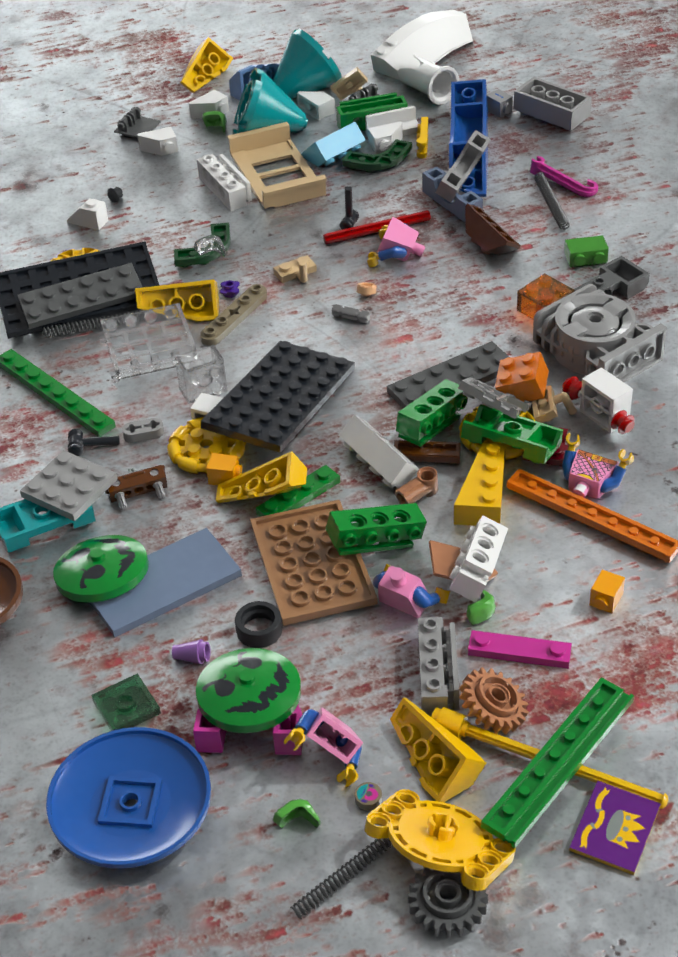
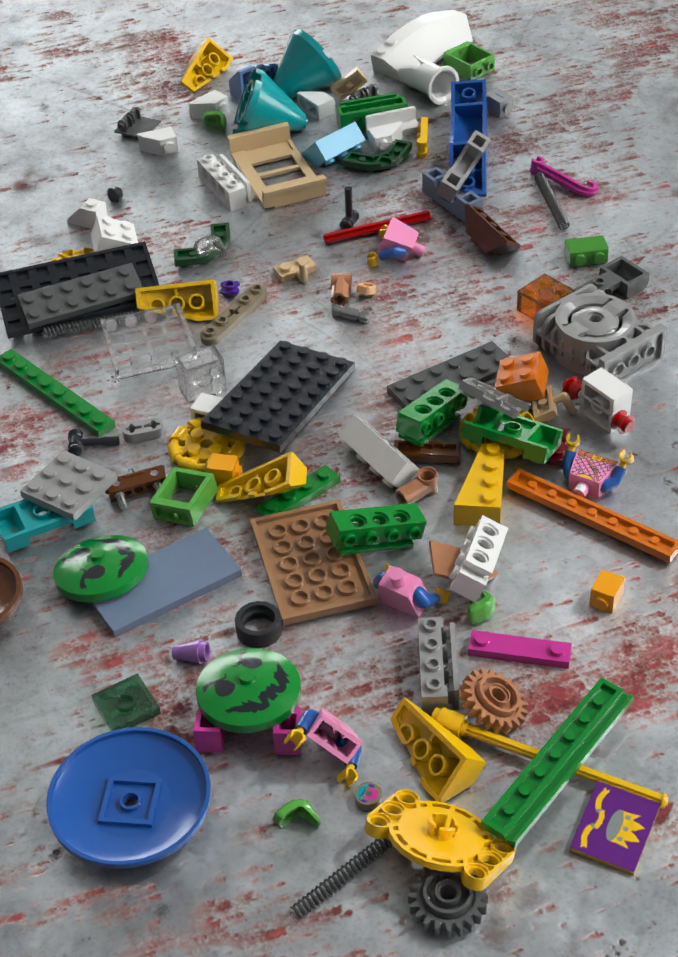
(112, 233): none -> white brick
(187, 513): none -> bright green window
(340, 286): none -> nougat piece
(483, 60): none -> bright green window
(552, 103): light grey brick -> none

